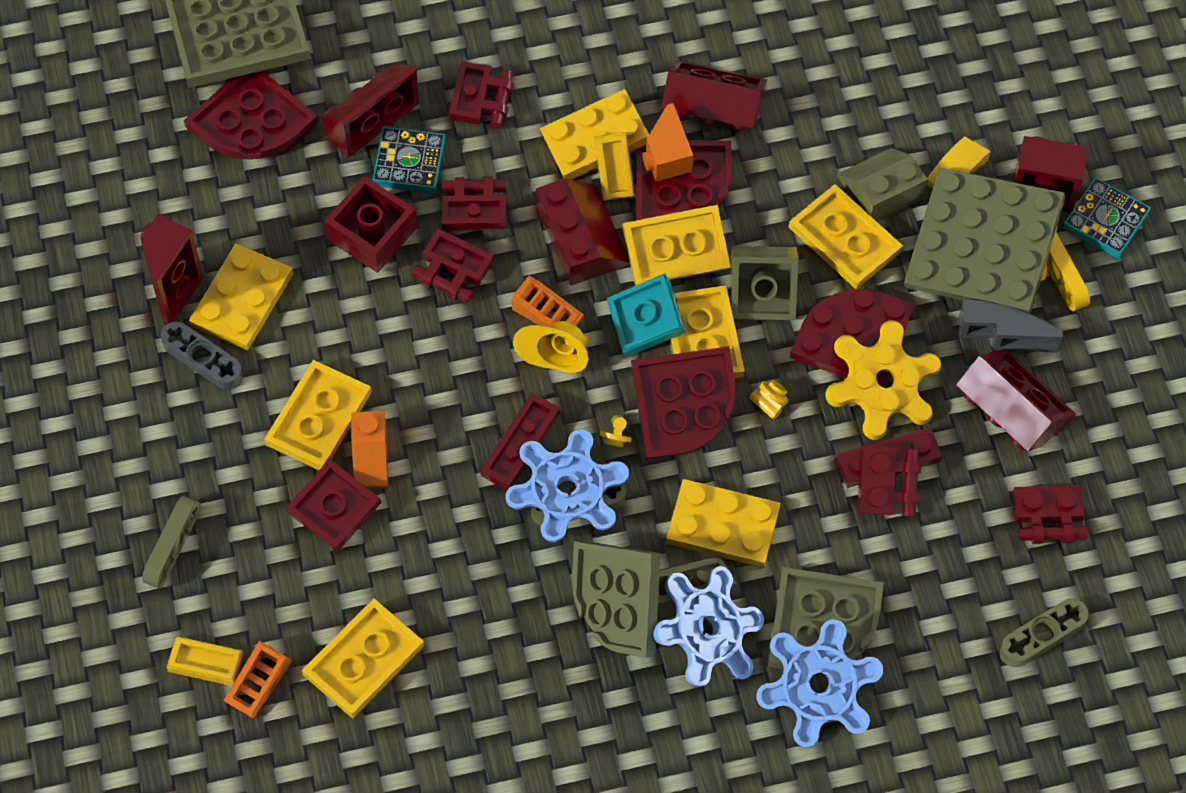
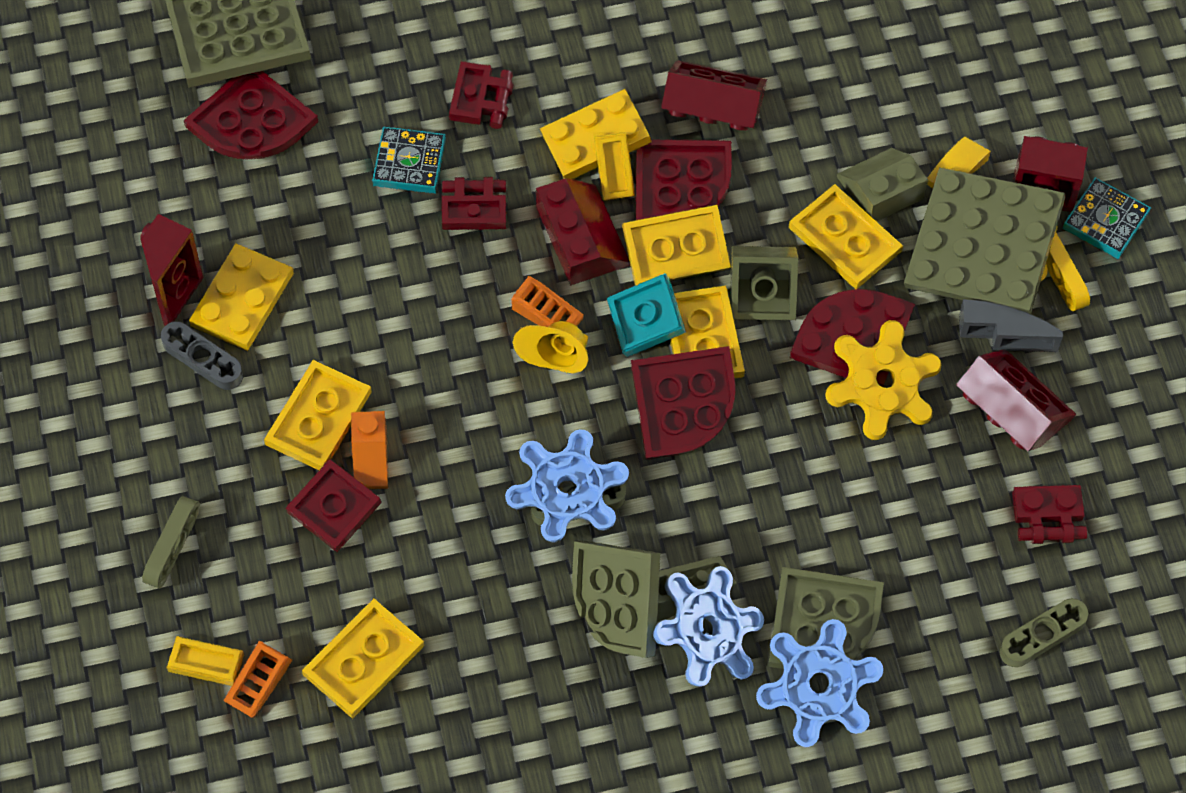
(371, 108): dark red slope -> none
(371, 224): dark red brick -> none
(456, 257): dark red plate -> none
(529, 425): dark red plate -> none
(615, 436): yellow plate -> none
(667, 147): orange slope -> none
(723, 523): yellow plate -> none
(770, 398): yellow plate -> none
(878, 481): dark red plate -> none
(922, 440): dark red plate -> none

